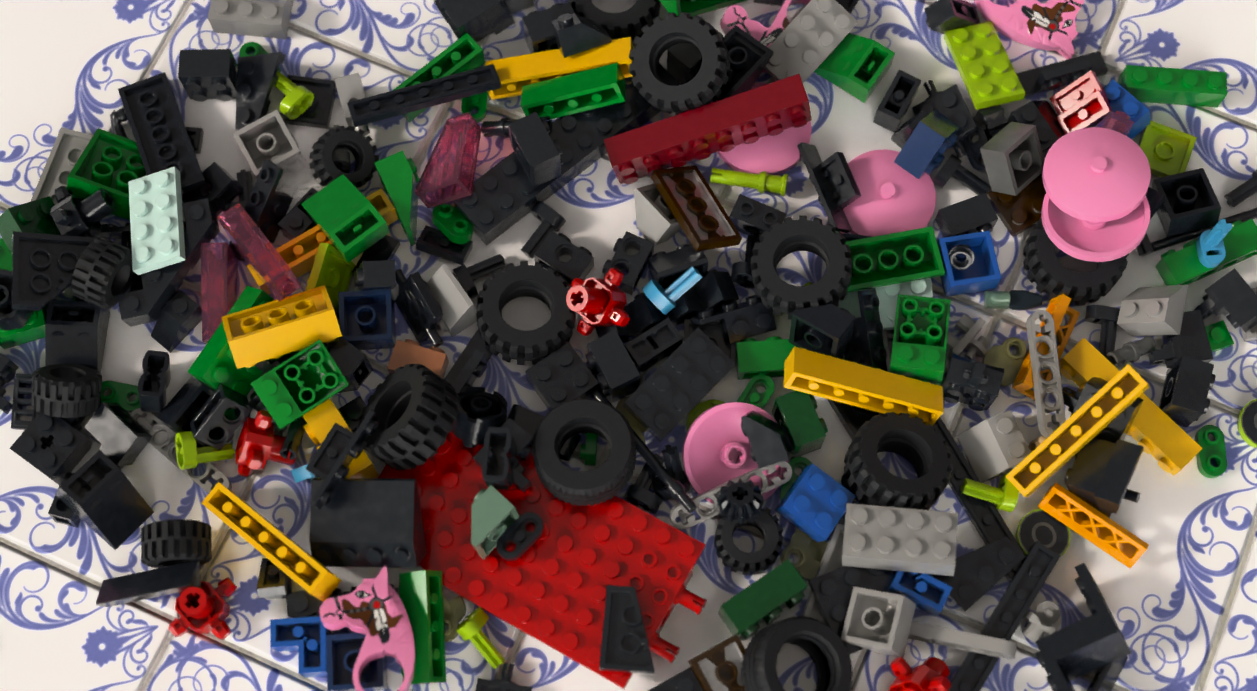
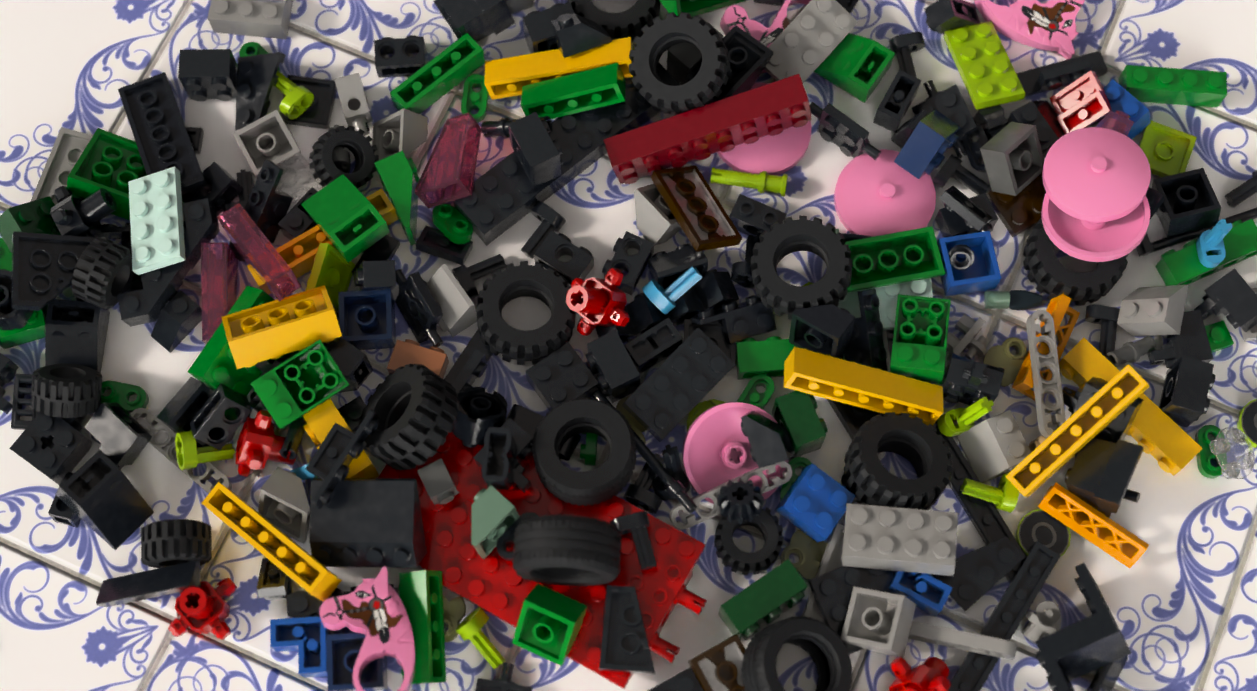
(116, 120): black arm -> none
(154, 381): black brick -> none
(285, 504): none -> light grey slope
(399, 132): none -> light grey slope
(400, 63): none -> black brick
(424, 95): black tile -> none
(438, 482): none -> dark grey brick
(549, 624): none -> green slope
(567, 550): none -> black tyre
(637, 525): none -> black piece
(832, 182): black bracket -> none
(843, 132): none -> black plate
(903, 46): none -> black piece
(959, 203): none -> black plate
(965, 417): none -> lime piece
(1233, 453): none -> clear dish

